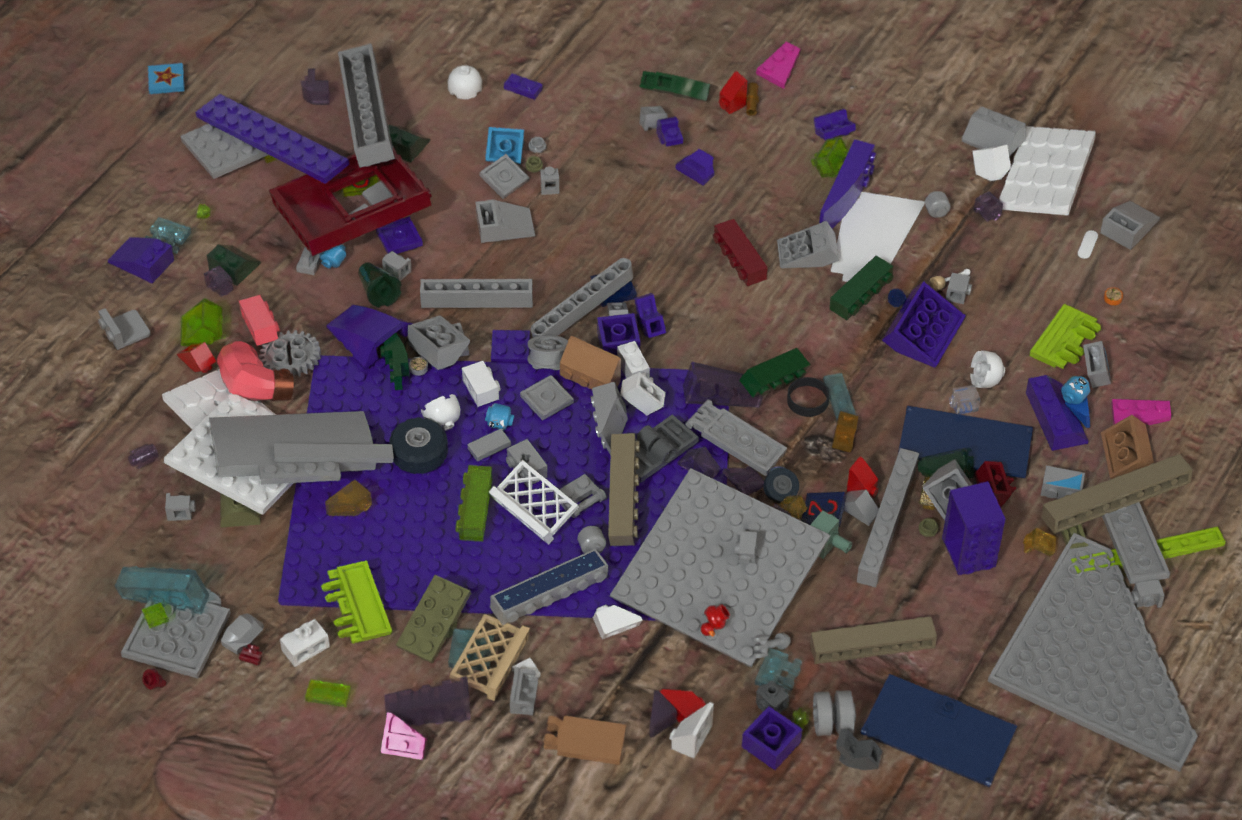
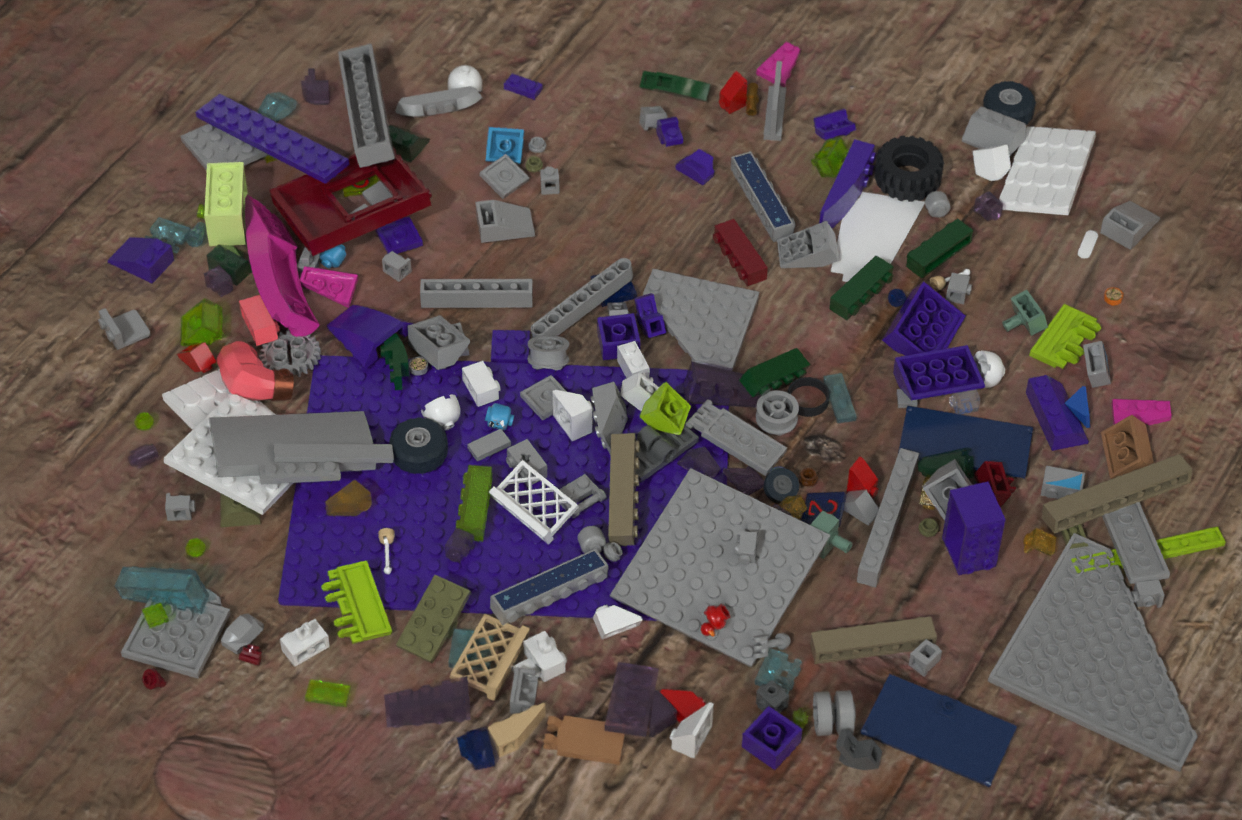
(144, 421): none -> clear neon green plate
(166, 78): dark azure tile -> none
(195, 548): none -> clear neon green plate
(196, 235): none -> clear light blue cone
(225, 203): none -> yellowish green hose
(275, 269): none -> dark pink slope
(277, 106): none -> clear light blue slope
(330, 284): none -> dark pink wing
(379, 285): clear green cone -> none
(386, 537): none -> hinge
(402, 739): wing -> none
(438, 102): none -> light grey brick
(459, 545): none -> clear purple brick
(477, 748): none -> clear blue slope
(513, 731): none -> tan slope
(545, 655): none -> white brick
(573, 413): none -> white slope
(589, 364): medium nougat slope -> none
(612, 551): none -> light grey plate
(631, 699): none -> clear purple plate
(666, 410): none -> lime slope
(703, 315): none -> light grey plate
(762, 196): none -> brick
(775, 108): none -> light grey fence
(777, 412): none -> light grey wheel
(808, 473): none -> reddish brown plate
(845, 431): pearl gold slope -> none
(903, 400): none -> light grey tile
(908, 152): none -> black tyre
(925, 657): none -> light grey brick
(937, 373): none -> dark purple slope
(939, 248): none -> dark green brick
(1011, 100): none -> black wheel
(1027, 314): none -> sand green brick
(1075, 390): dark azure head -> none

